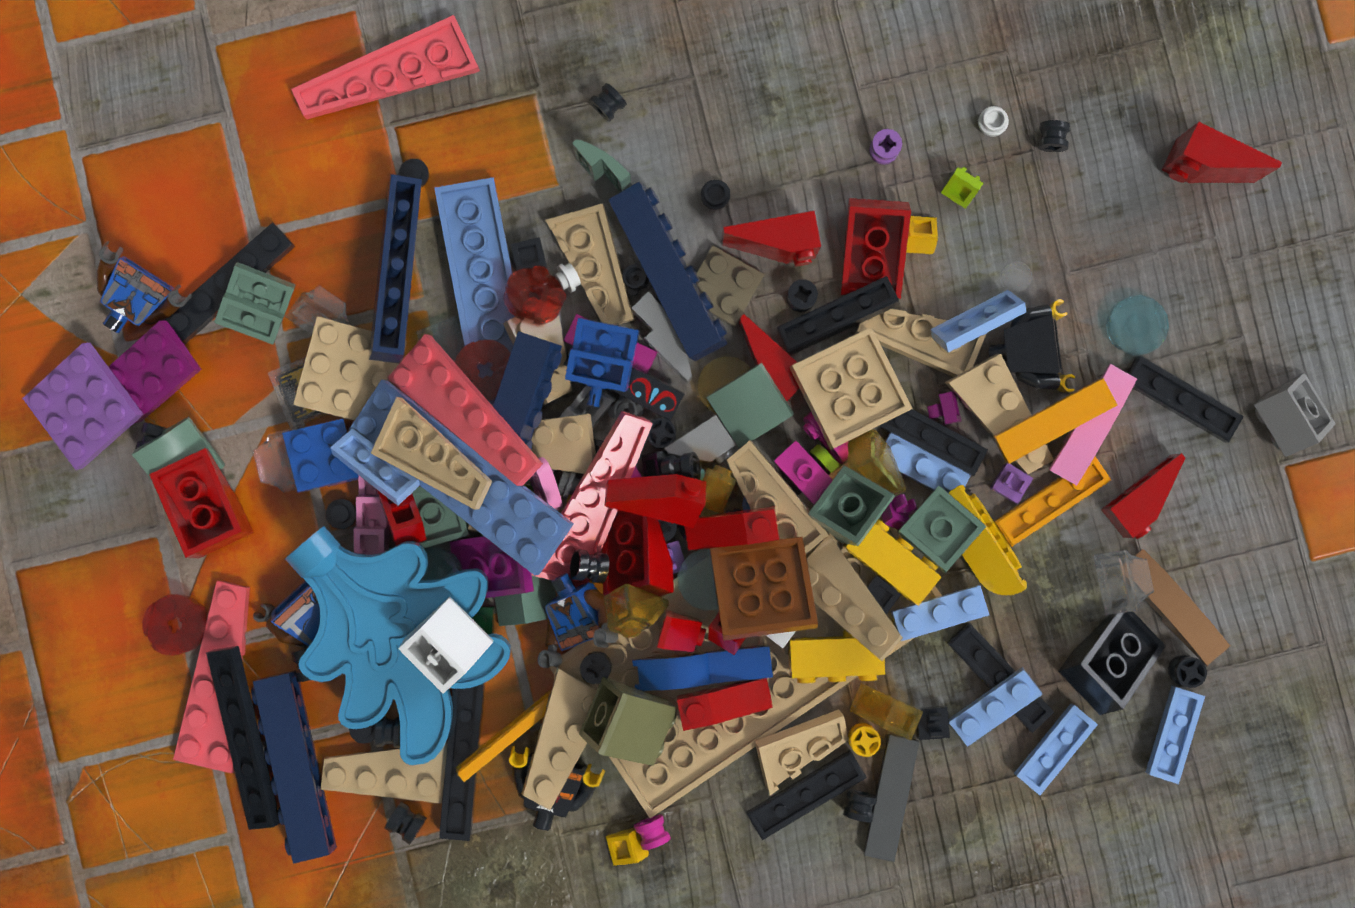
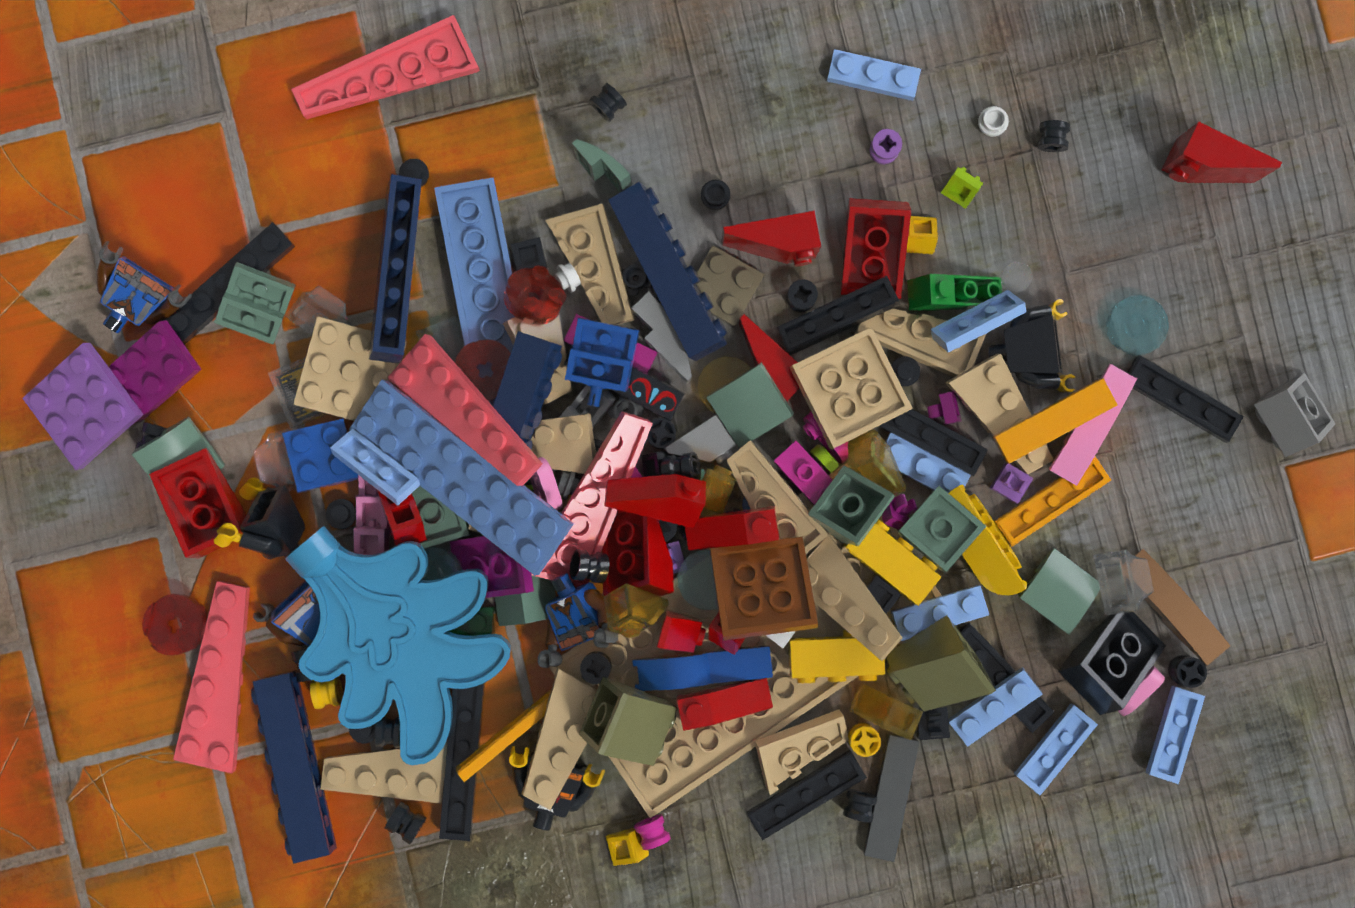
(243, 737): black plate -> none
(270, 525): none -> black torso
(326, 693): none -> yellow wheel
(426, 454): tan wing -> none
(446, 644): white slope -> none
(873, 75): none -> light blue plate
(906, 370): none -> black plate
(938, 667): none -> olive slope
(951, 292): none -> green slope
(1061, 591): none -> sand green slope
(1144, 500): red slope -> none
(1150, 684): none -> bright pink beam

